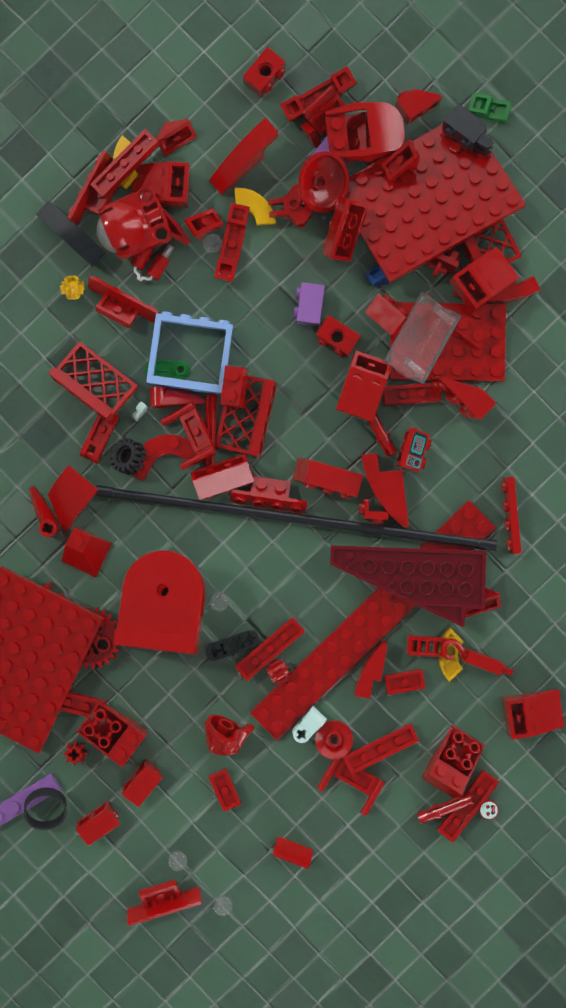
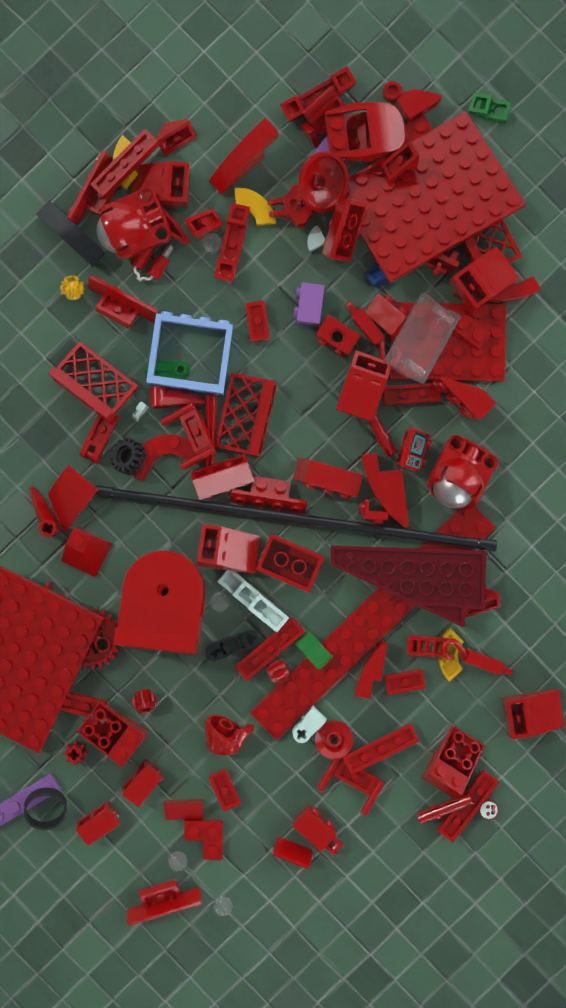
(144, 701): none -> red gear
(183, 809): none -> red slope
(208, 831): none -> red plate
(227, 549): none -> red slope
(234, 387): red brick -> none
(253, 599): none -> light aqua slope
(257, 321): none -> red plate
(269, 62): red brick -> none
(290, 562): none -> red brick
(313, 649): none -> green tile
(315, 239): none -> light aqua tile
(317, 829): none -> red brick
(368, 328): none -> red piece
(391, 91): none -> red tile
(416, 128): none -> red plate
(461, 473): none -> red piece
(467, 130): black hinge -> none
(510, 507): red plate -> none

